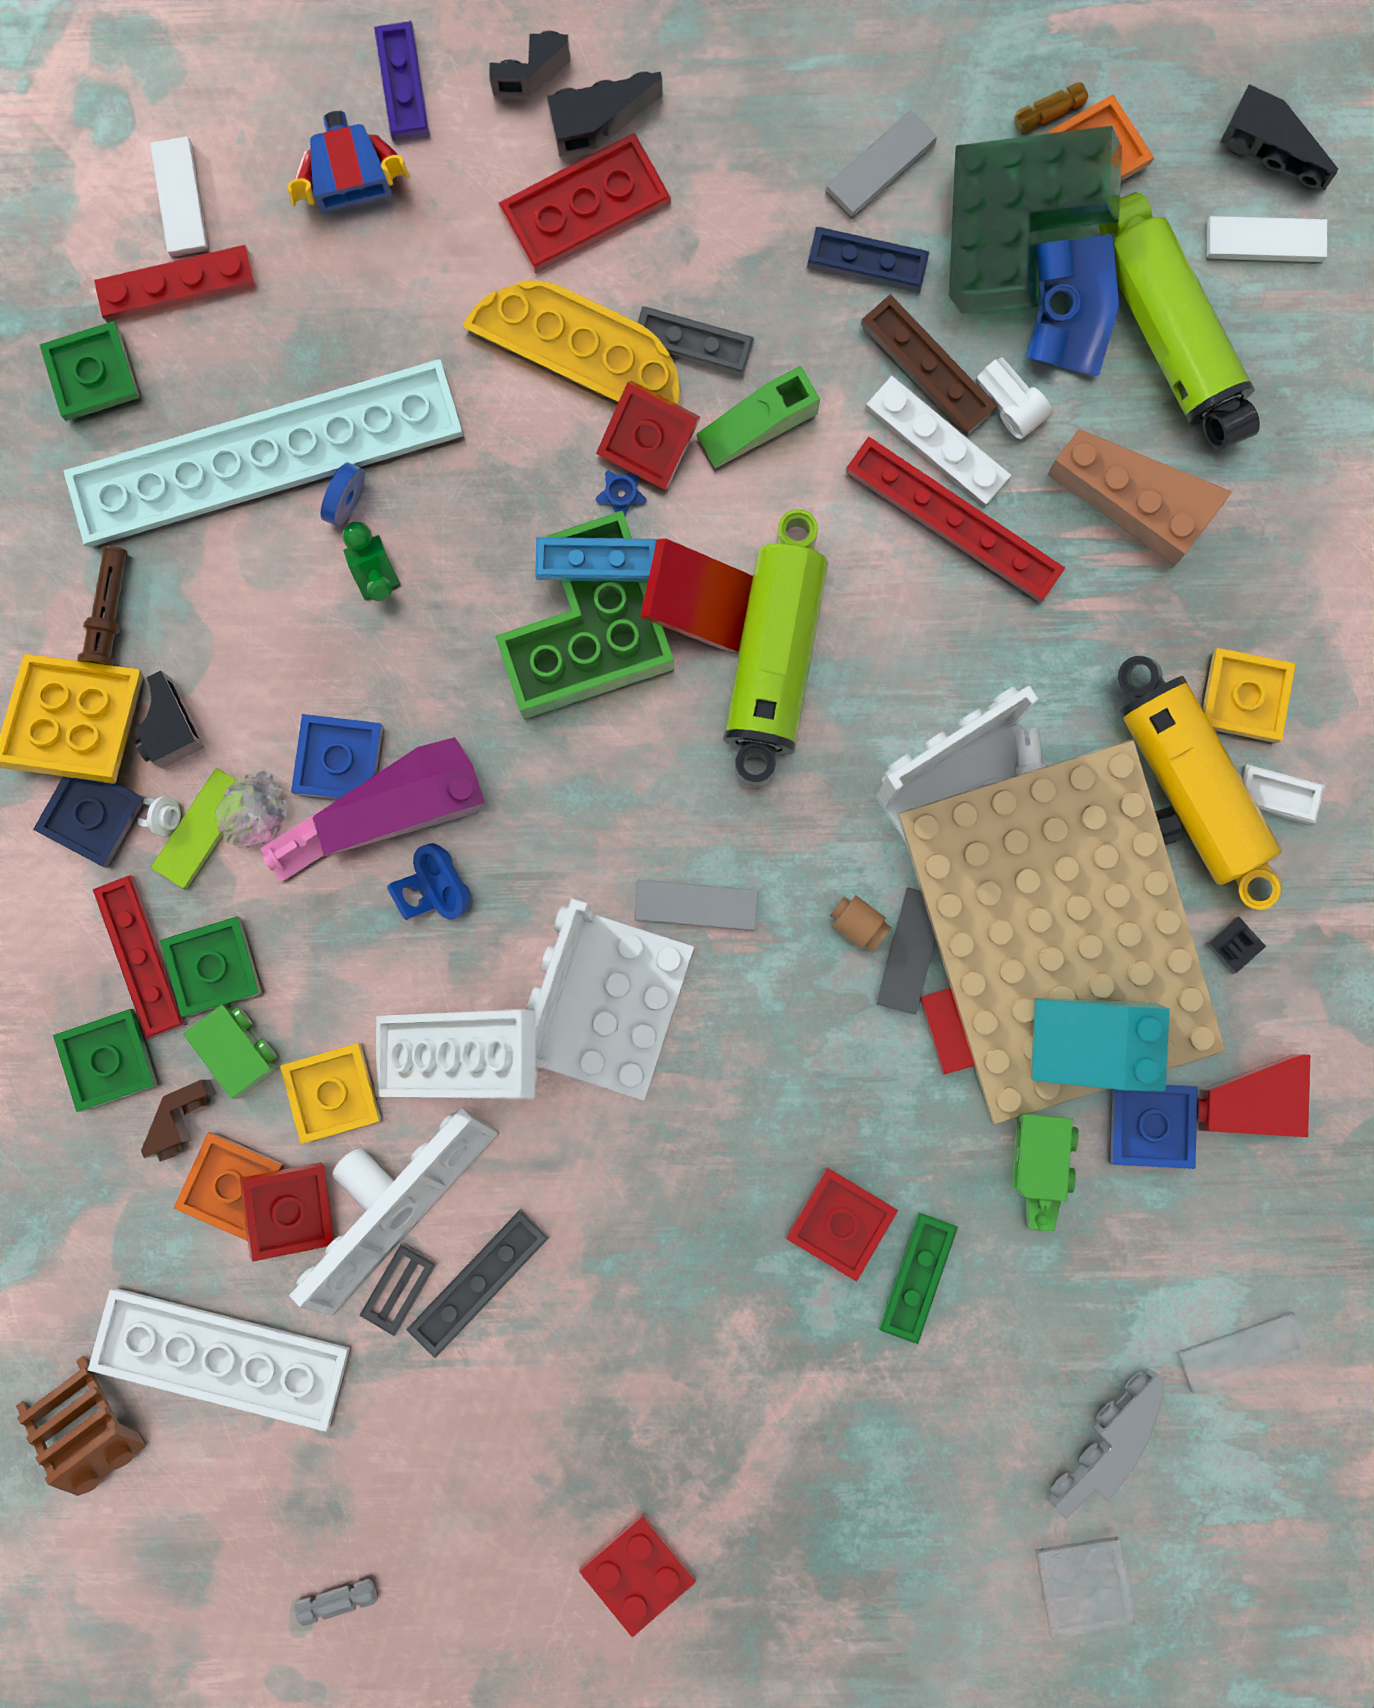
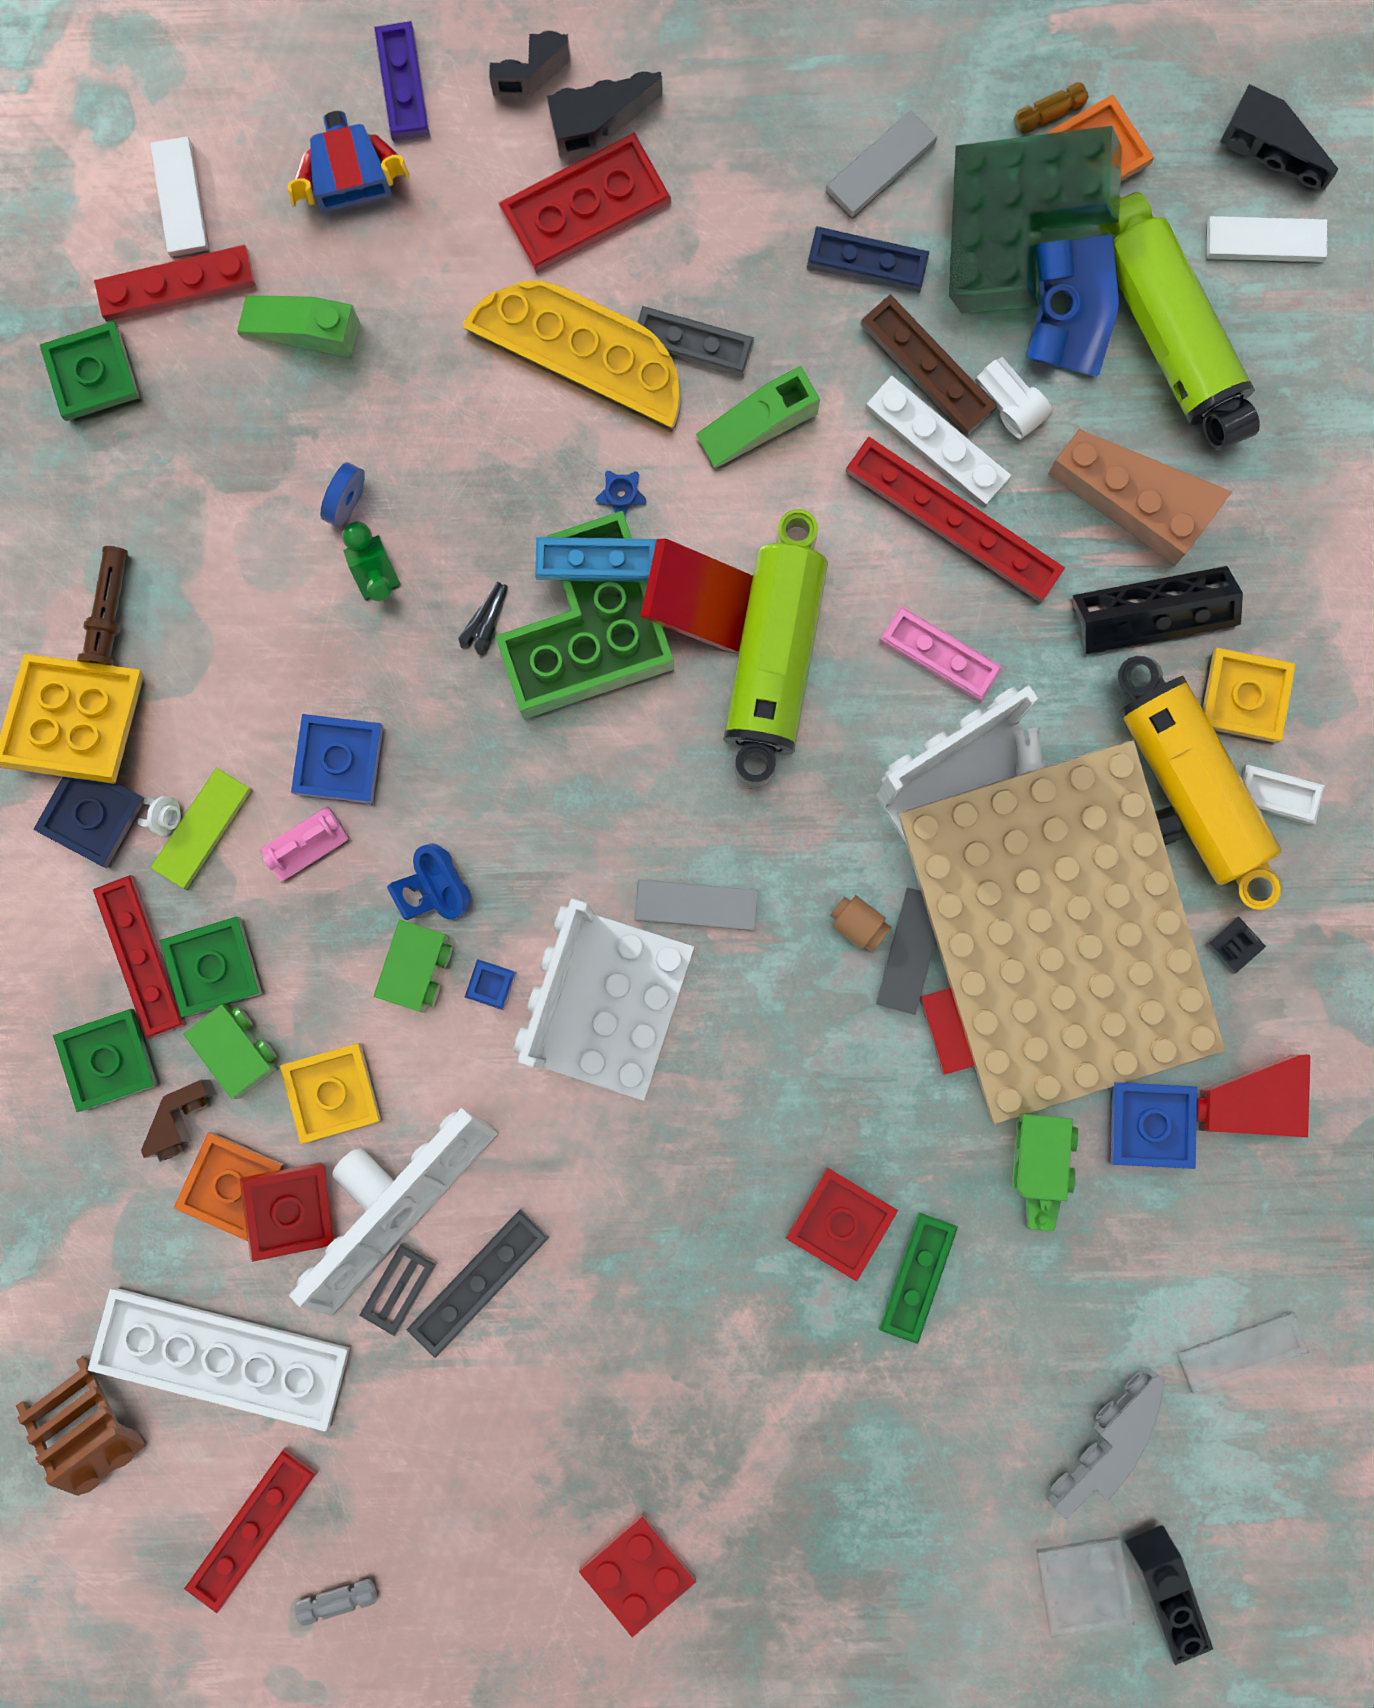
(167, 729): black arch -> none
(250, 1530): none -> red tile
(251, 811): clear hair -> none
(262, 453): light aqua plate -> none
(301, 322): none -> bright green slope
(411, 794): magenta wedge -> none
(413, 966): none -> bright green brick
(457, 1055): white plate -> none
(484, 620): none -> black piece
(490, 984): none -> blue tile
(648, 435): red plate -> none
(940, 654): none -> bright pink tile
(1101, 1043): teal slope -> none
(1160, 614): none -> black fence
(1169, 1594): none -> black slope

